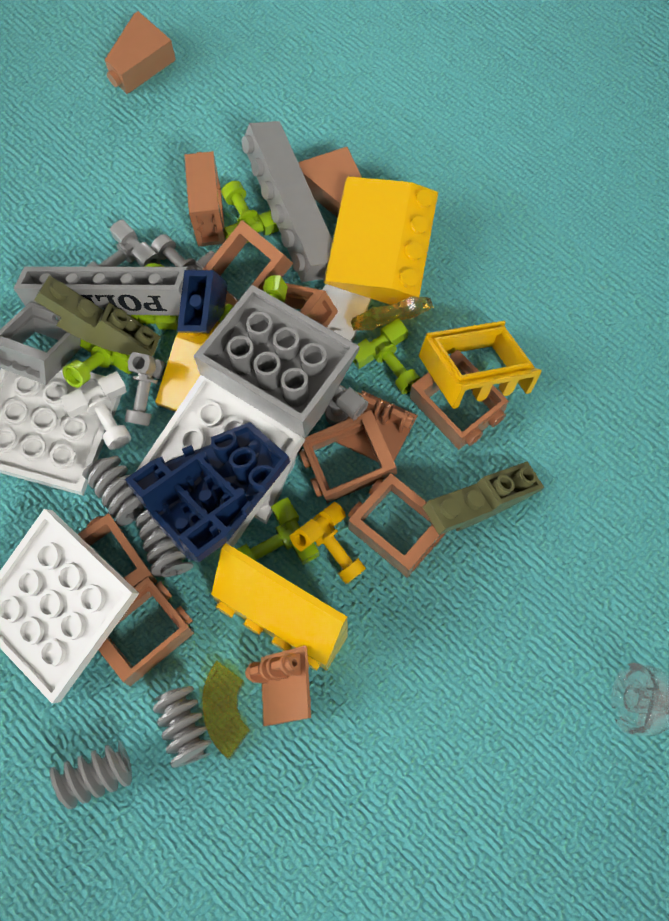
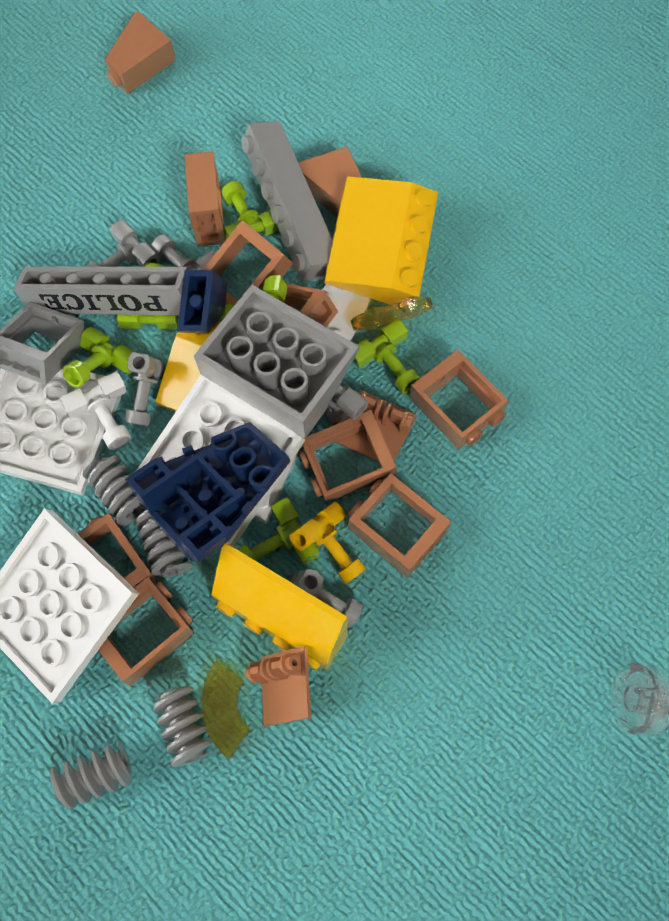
(104, 328): olive slope -> none
(312, 582): none -> light grey bar
(454, 384): yellow window -> none
(484, 499): olive slope -> none

